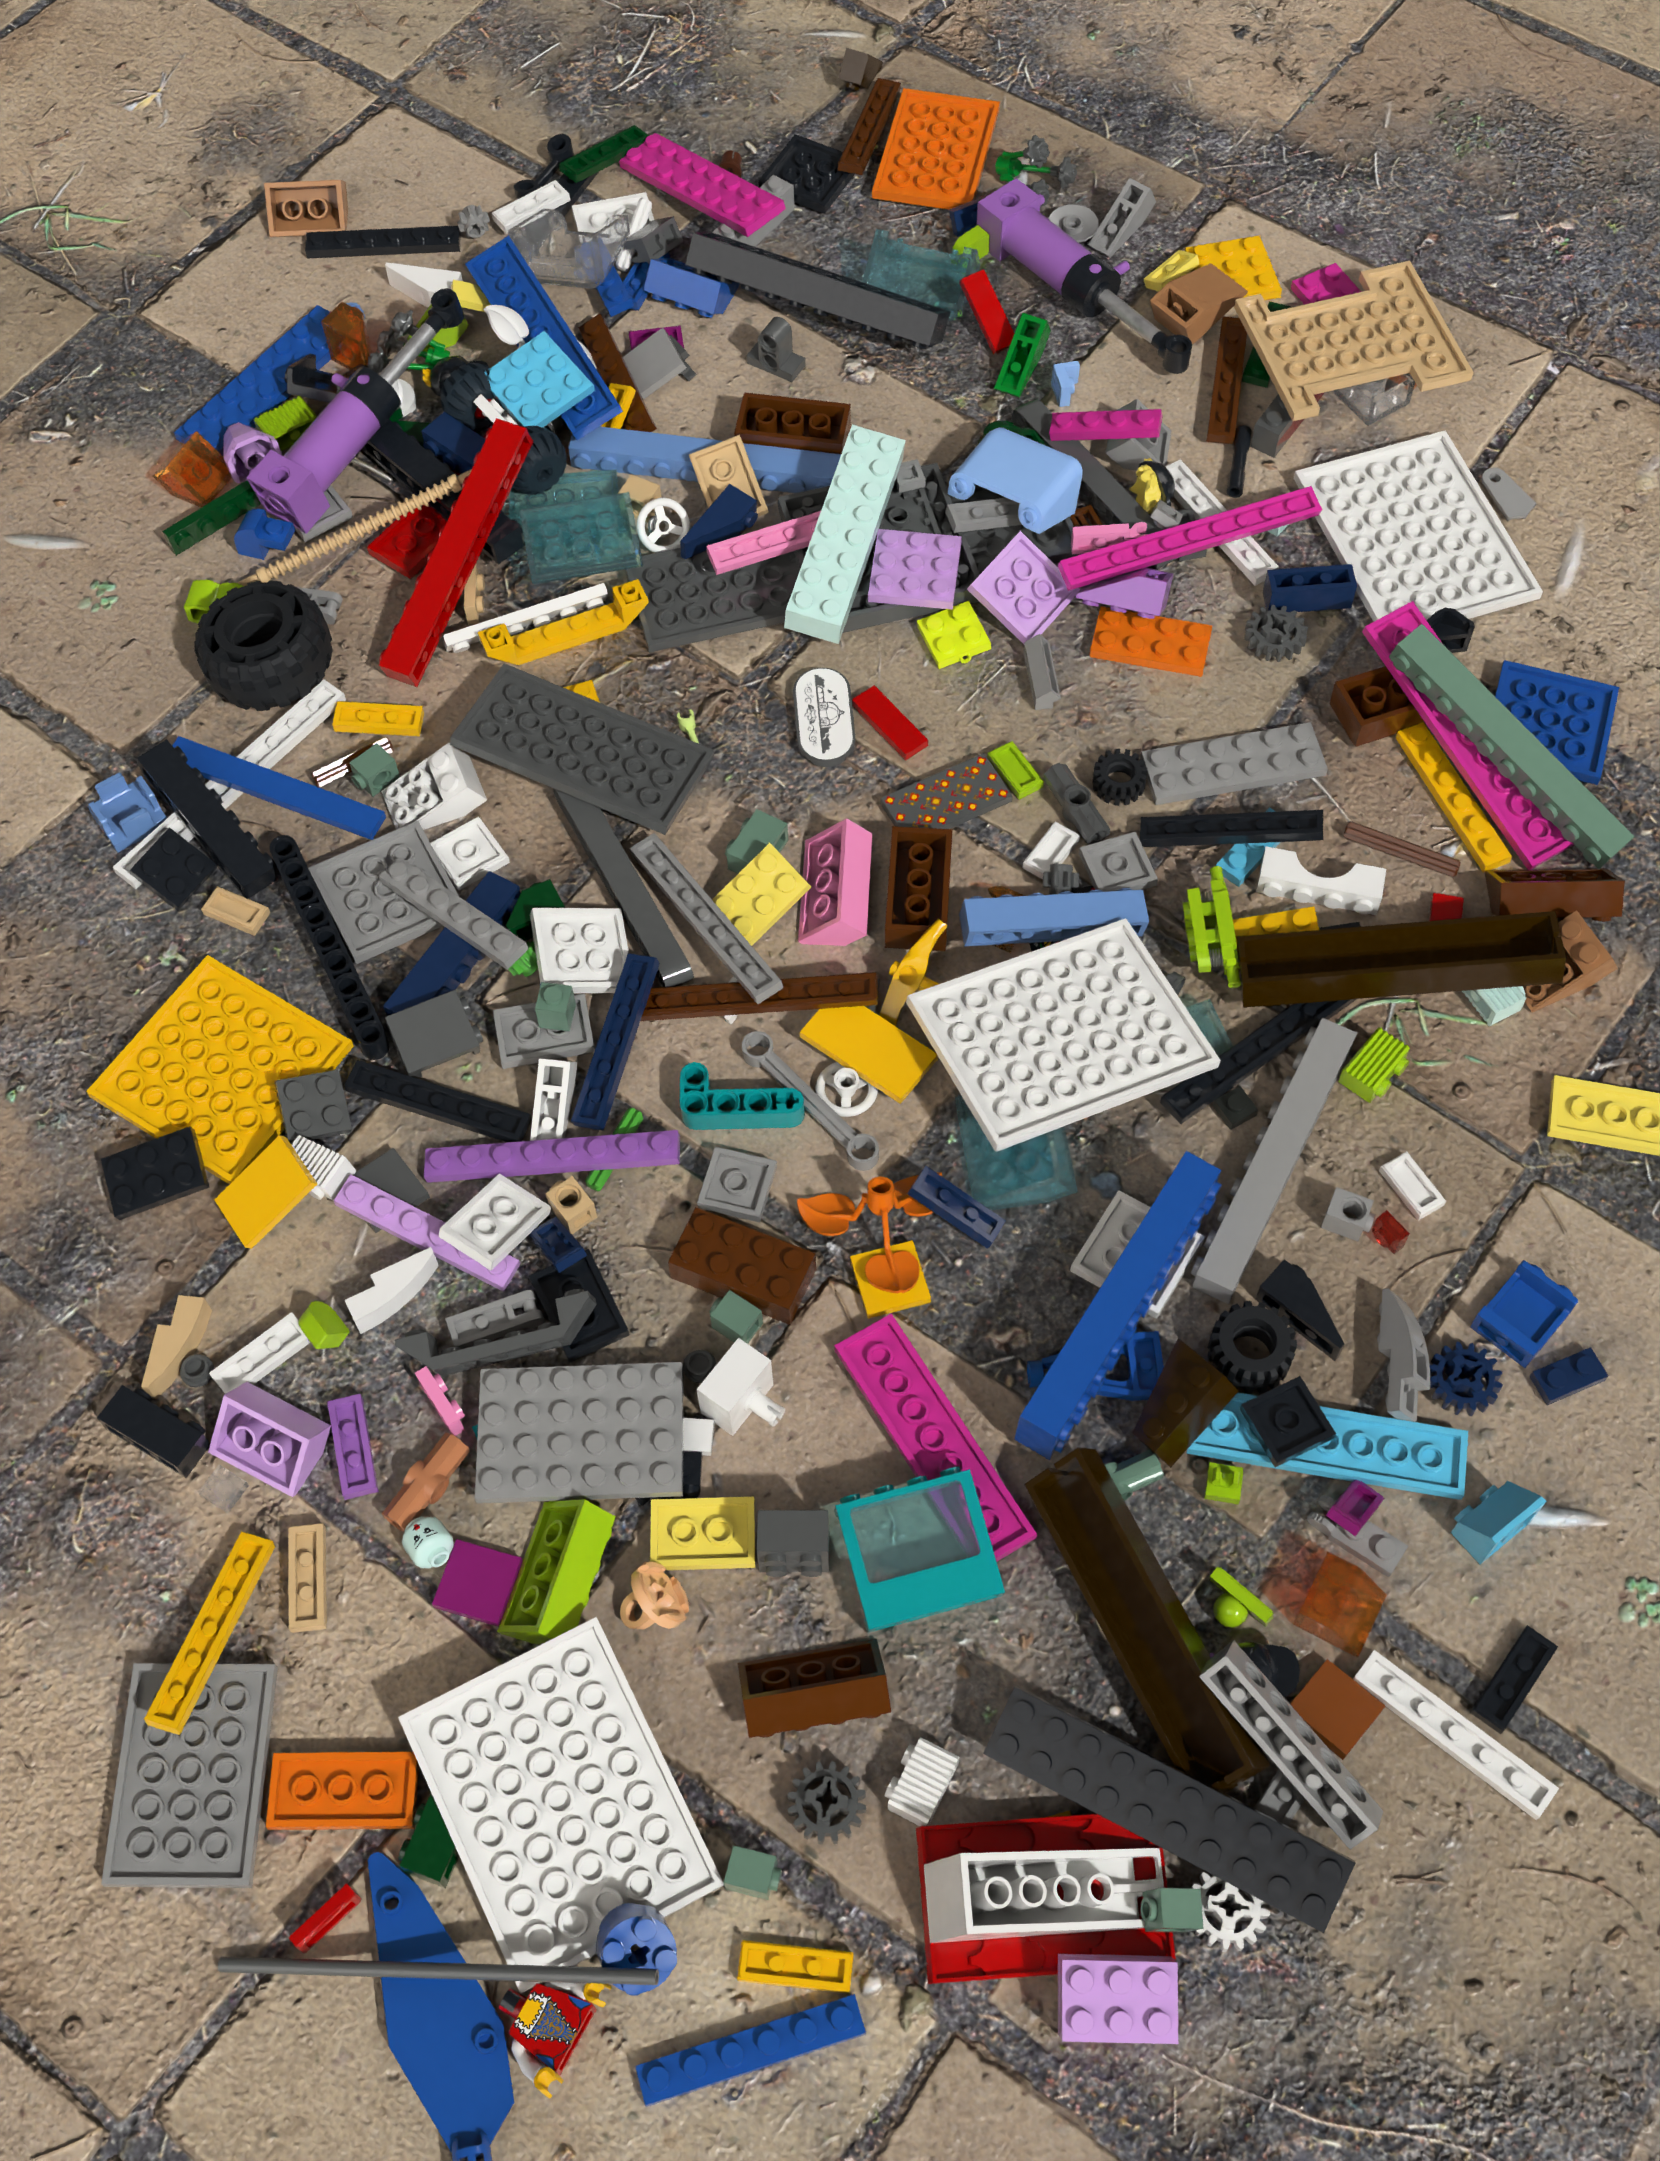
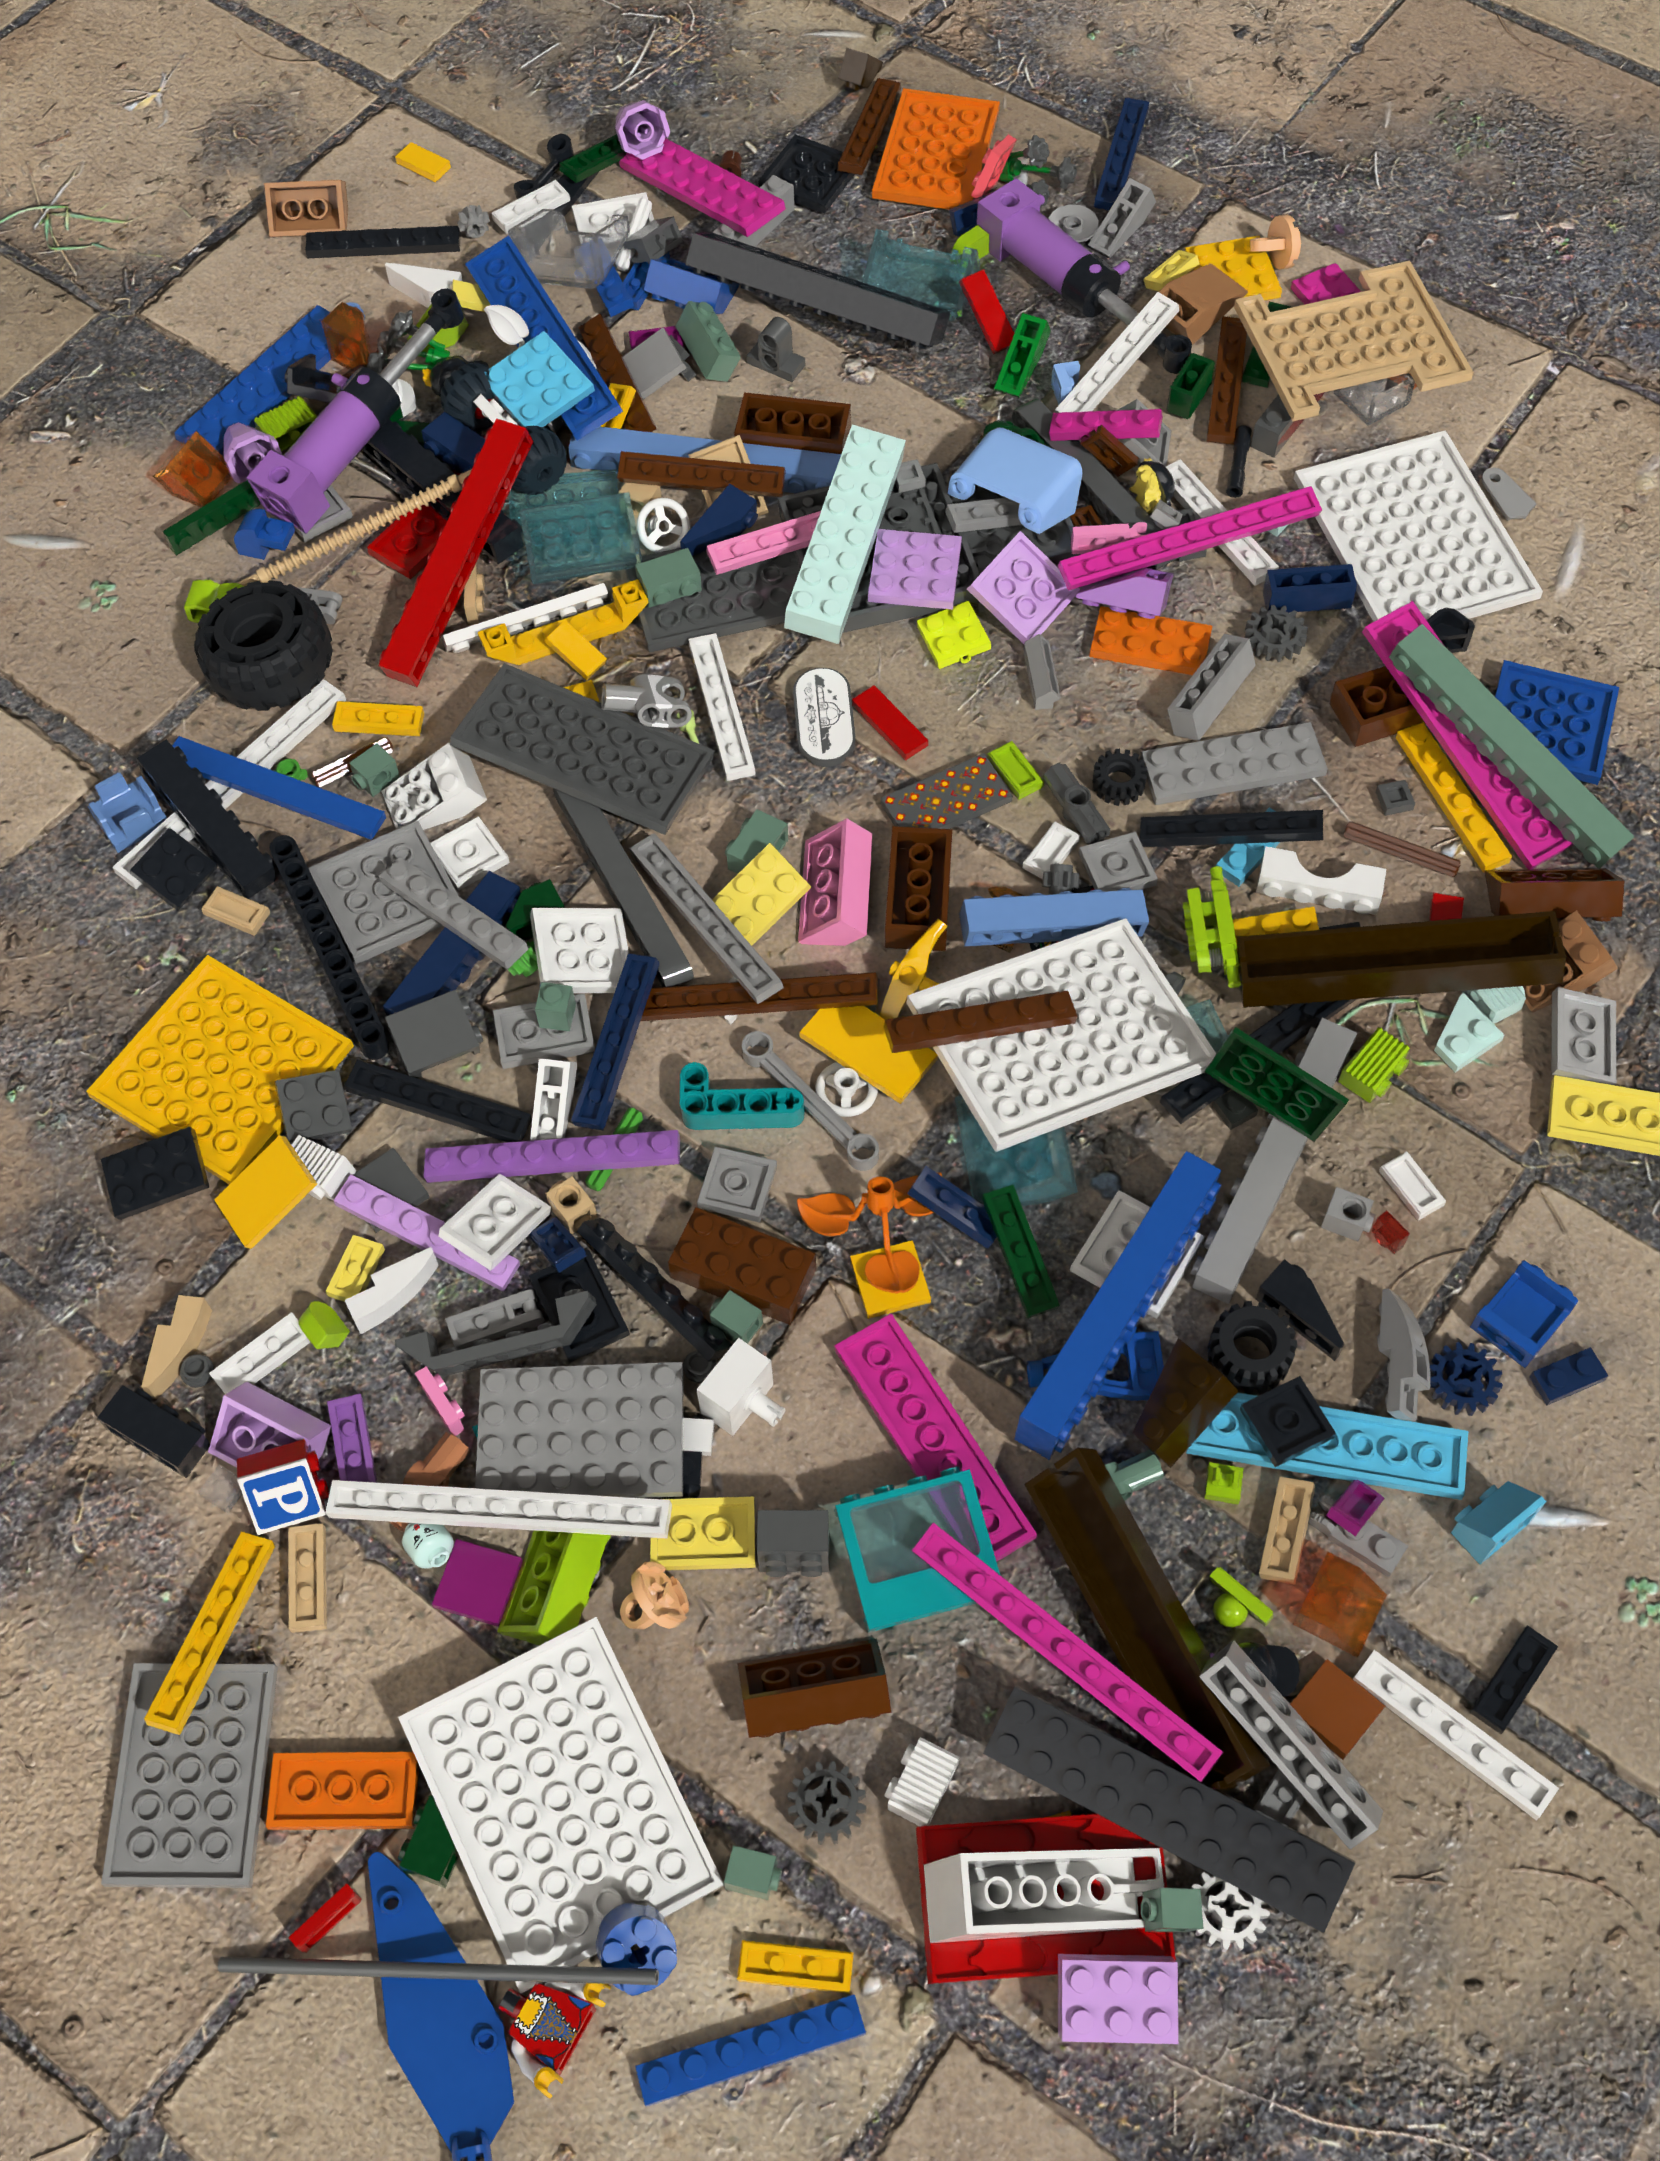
(282, 1486): none -> piece
(291, 766): none -> bright green plate
(355, 1268): none -> light yellow plate
(423, 162): none -> yellow tile
(500, 1509): none -> white plate
(575, 650): none -> yellow tile
(641, 129): none -> lavender cone
(648, 700): none -> light grey connector
(655, 1288): none -> black plate
(669, 577): none -> sand green brick
(701, 474): none -> reddish brown plate
(708, 341): none -> sand green brick
(721, 707): none -> white plate
(980, 1021): none -> reddish brown plate
(994, 161): none -> coral plate
(1020, 1251): none -> dark green plate
(1068, 1652): none -> dark pink plate
(1113, 449): none -> reddish brown tile
(1120, 355): none -> white plate
(1121, 152): none -> dark blue plate
(1190, 385): none -> dark green brick
(1211, 687): none -> light grey brick
(1275, 1084): none -> dark green slope
(1282, 242): none -> light nougat tile
(1287, 1530): none -> tan plate
(1395, 797): none -> dark grey tile
(1466, 1035): none -> light aqua wing
(1583, 1036): none -> light grey plate

